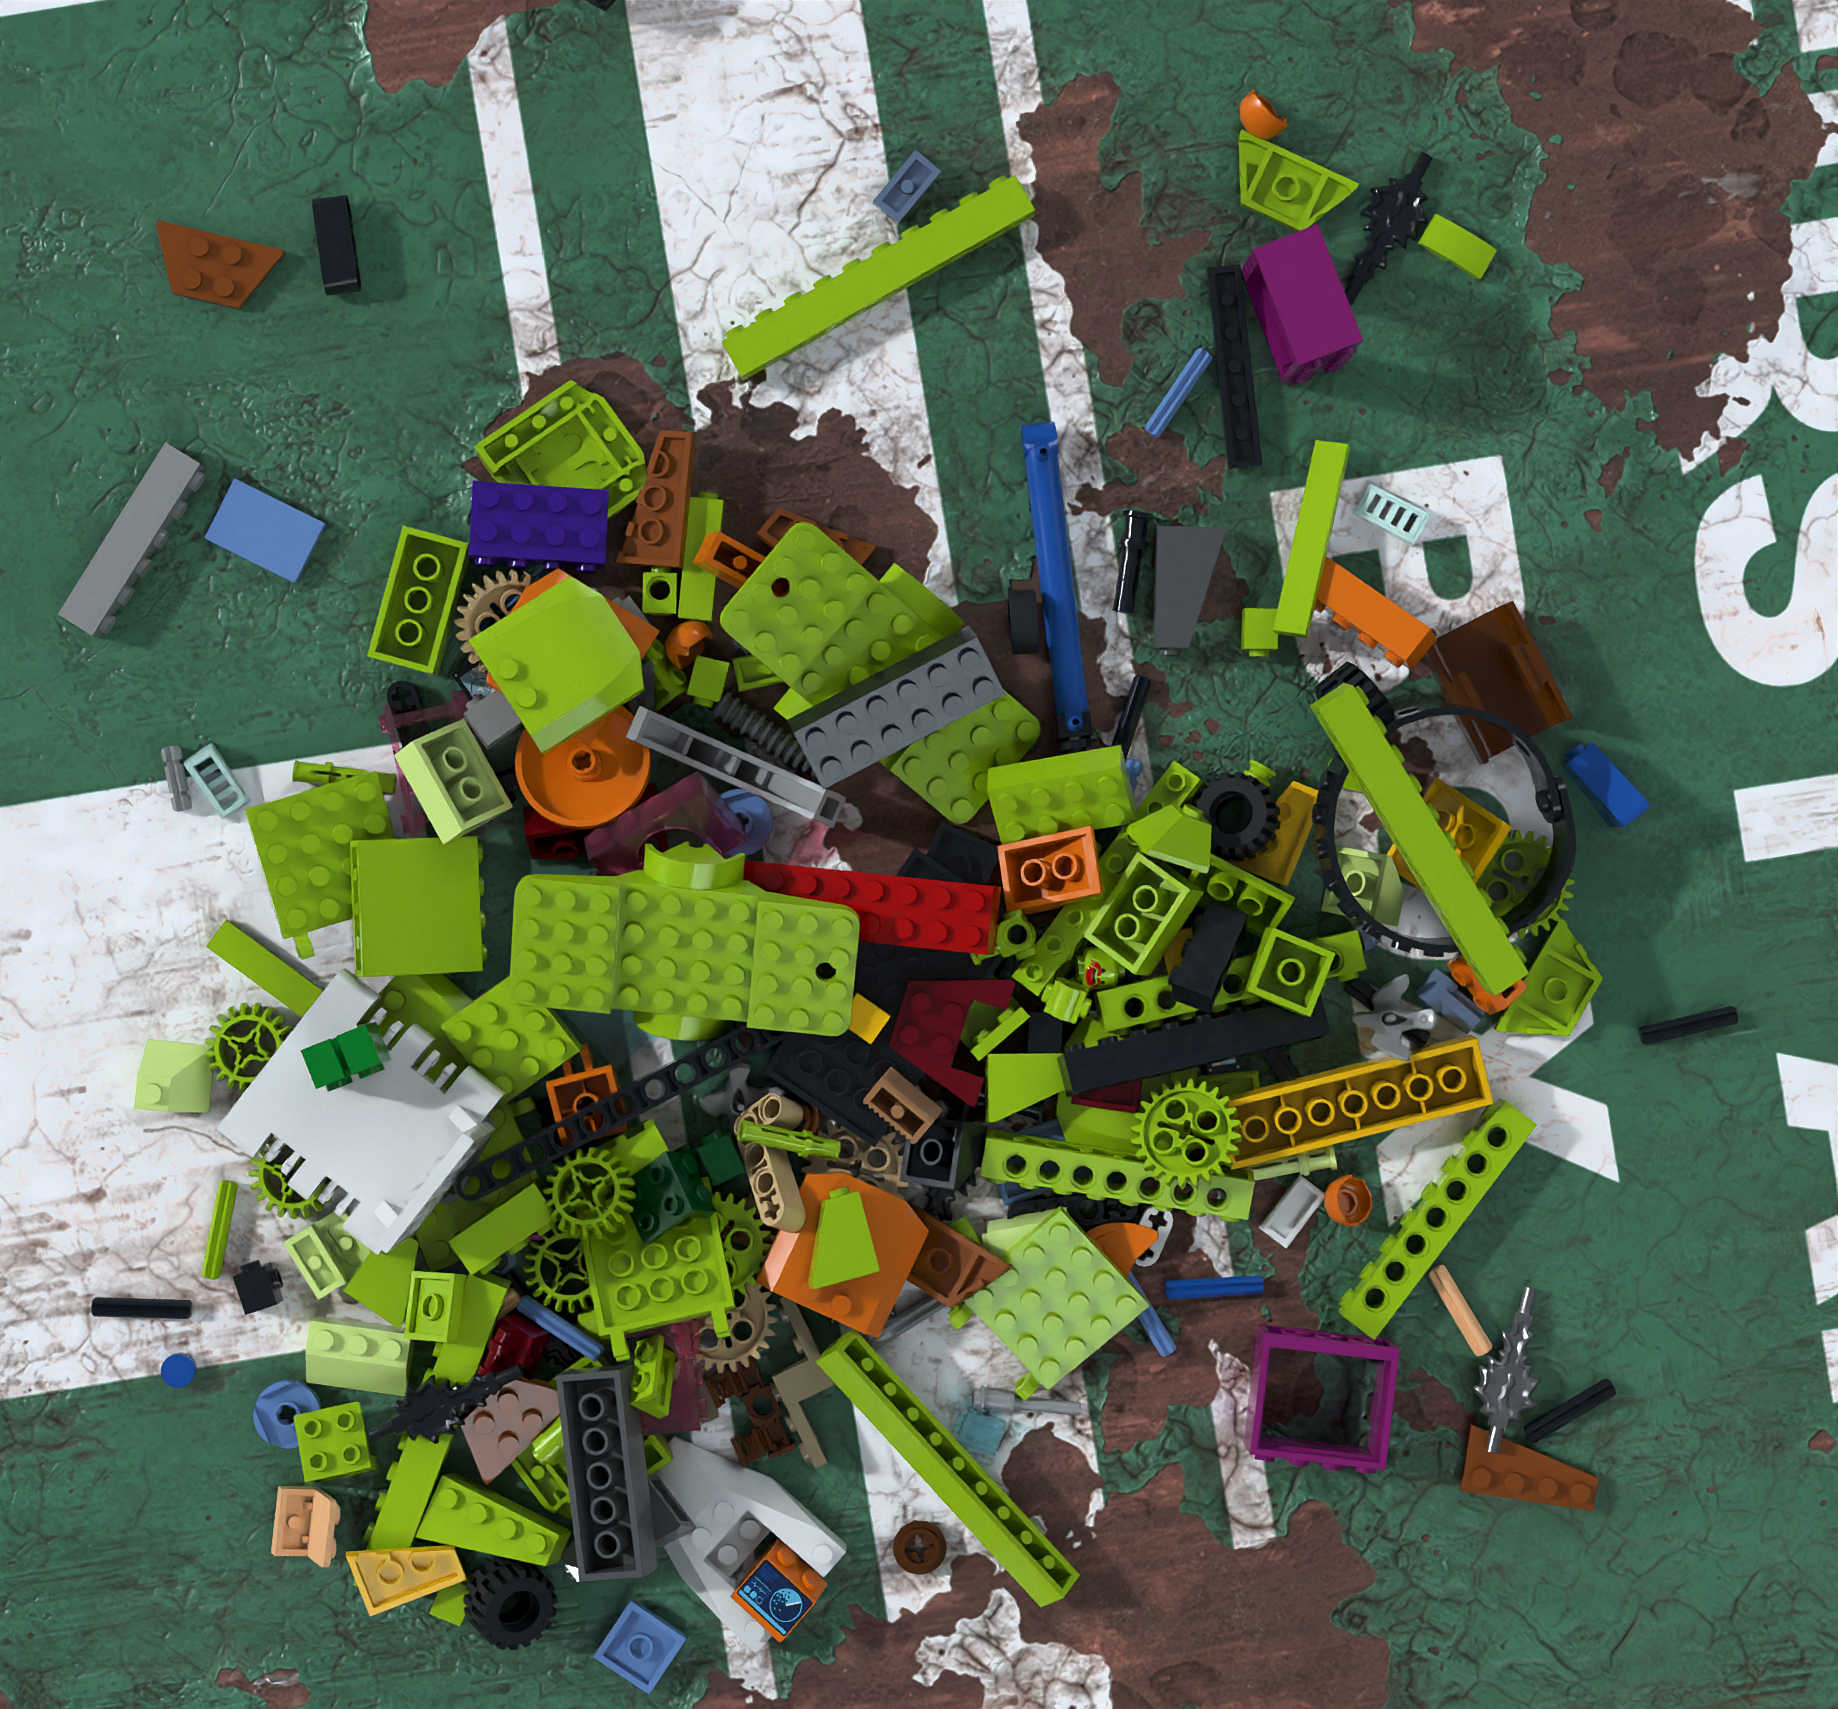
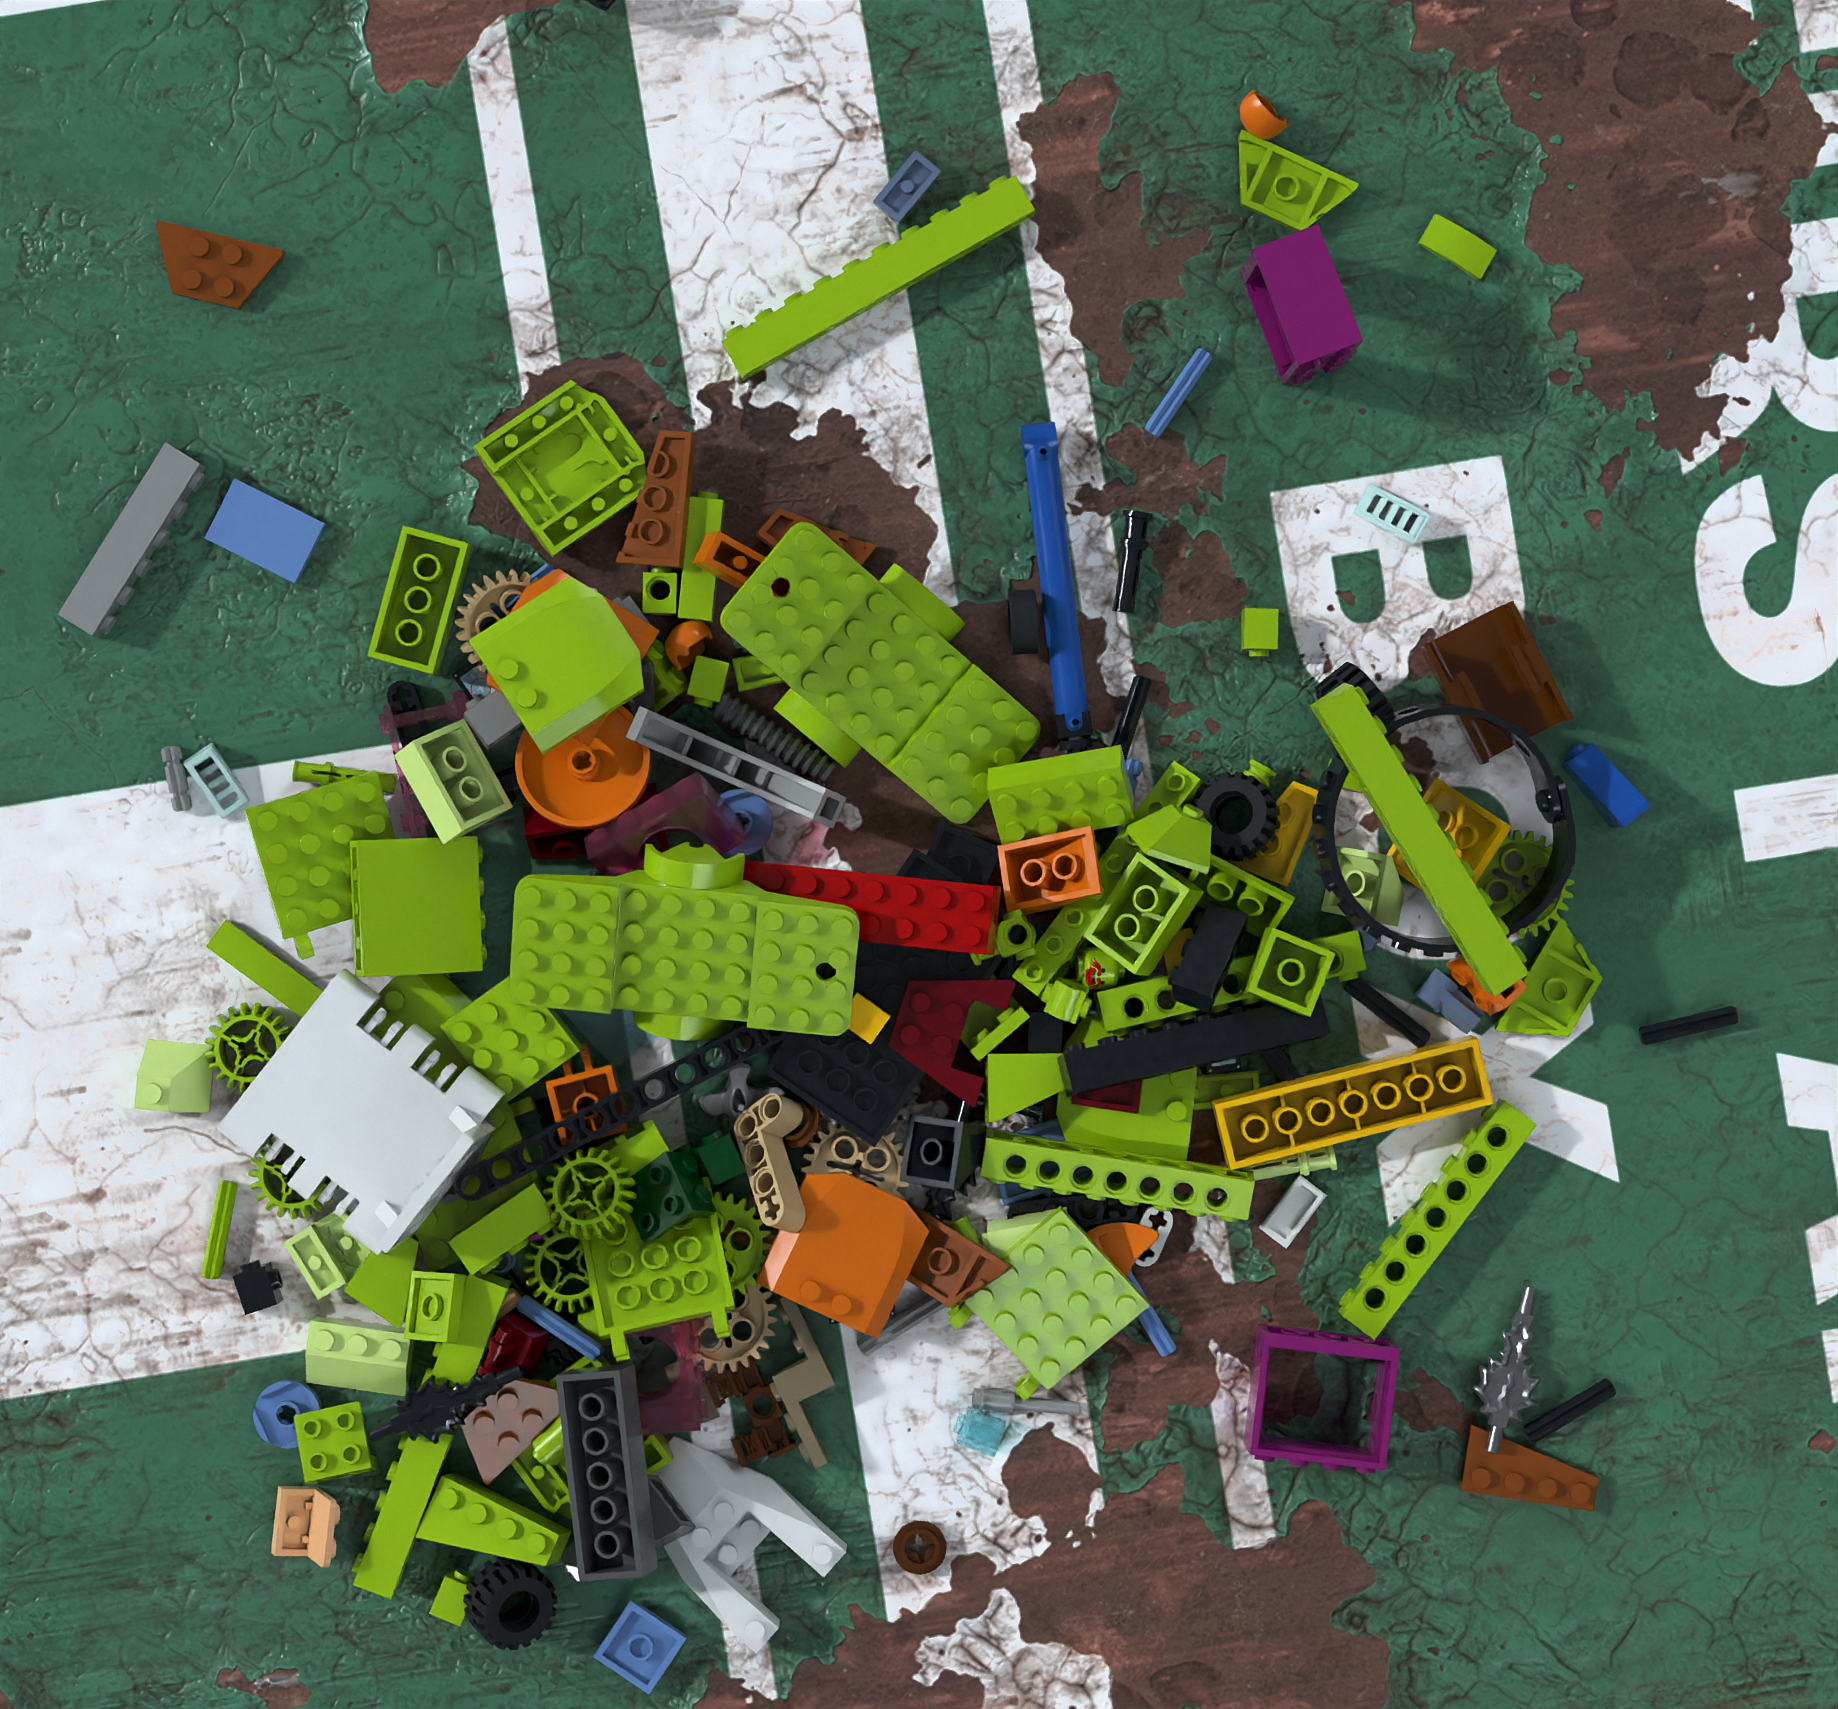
(141, 1308): black axle -> none
(178, 1370): blue tile -> none
(336, 245): black beam -> none
(352, 1052): green piece -> none
(403, 1574): yellow wing -> none
(538, 526): dark purple bracket -> none
(652, 1376): lime bracket -> none
(778, 1590): slope -> none
(800, 1142): lime pin -> none
(842, 1241): lime slope -> none
(896, 707): brick -> none
(902, 1105): medium nougat brick -> none
(947, 1468): lime brick -> none
(1175, 1161): lime gear -> none
(1181, 579): dark grey slope -> none
(1214, 1287): blue axle -> none
(1234, 367): black plate -> none
(1311, 539): lime tile -> none
(1348, 1201): orange hair -> none
(1372, 617): orange brick -> none
(1391, 1020): light grey animal -> none
(1393, 218): black piece -> none
(1459, 1310): light nougat axle -> none

